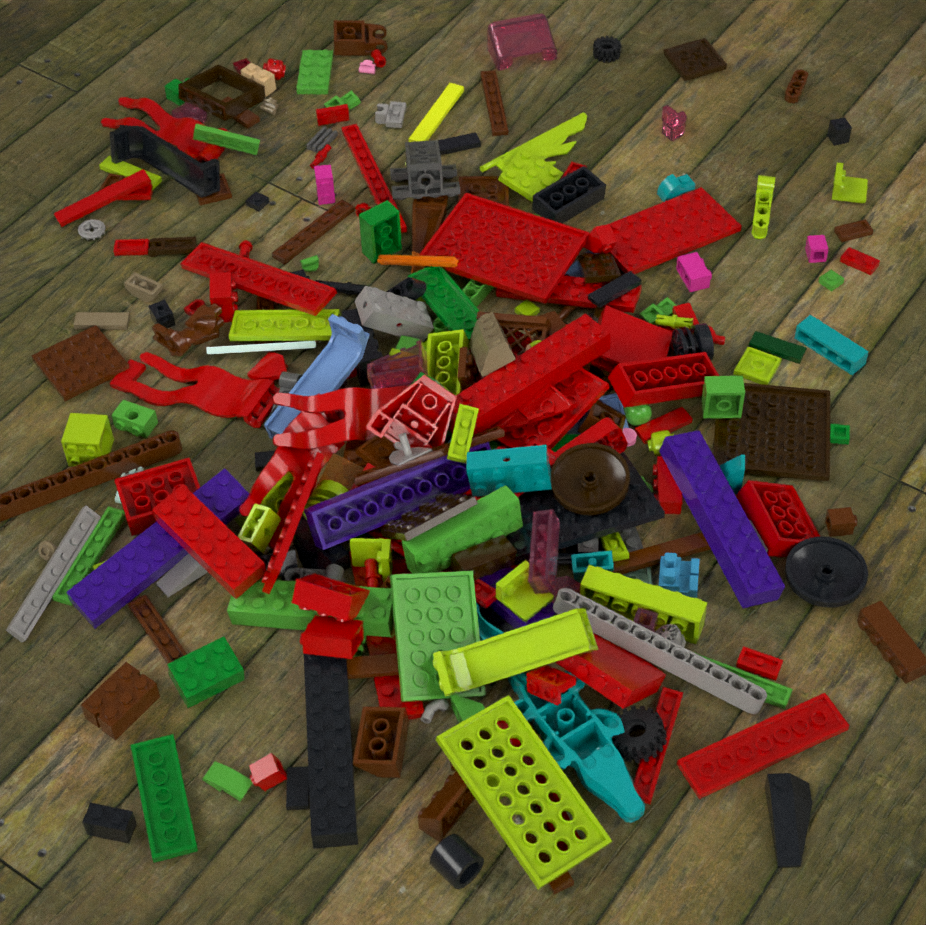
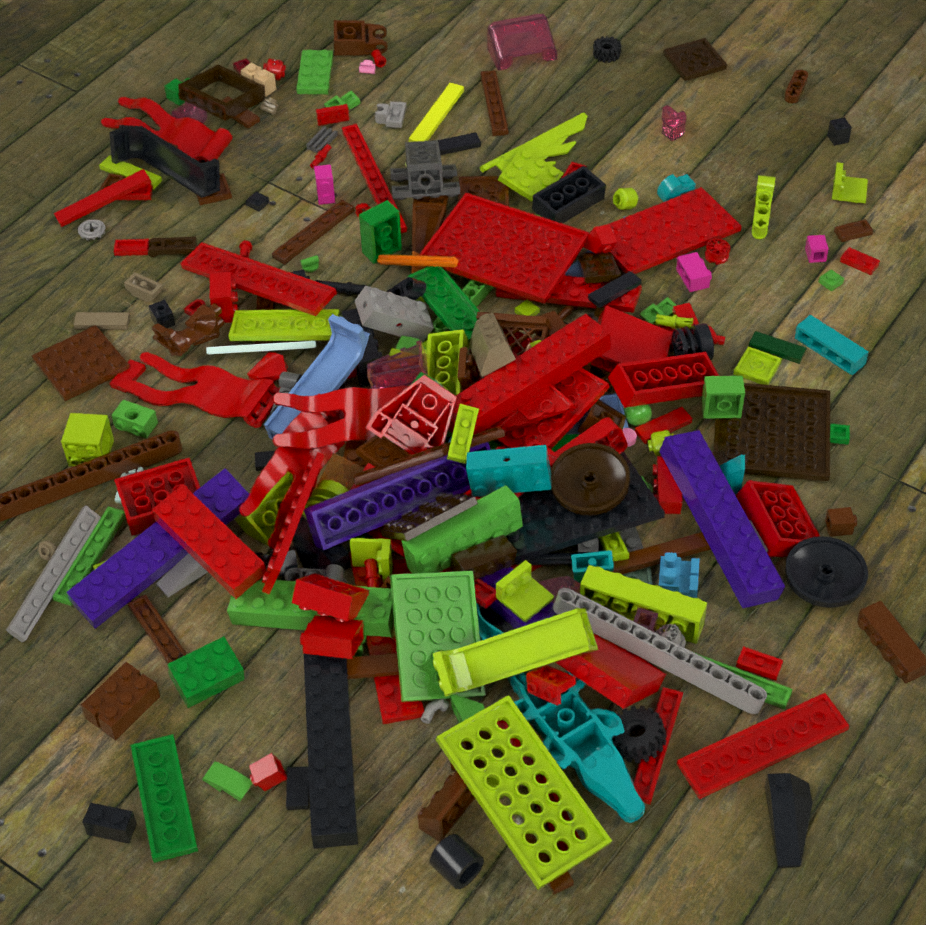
(226, 139): bright green plate -> none
(259, 528): lime brick -> none
(382, 741): reddish brown slope -> none
(404, 451): light grey shield -> none
(544, 551): clear pink brick -> none
(625, 198): none -> lime head
(717, 252): none -> red wheel

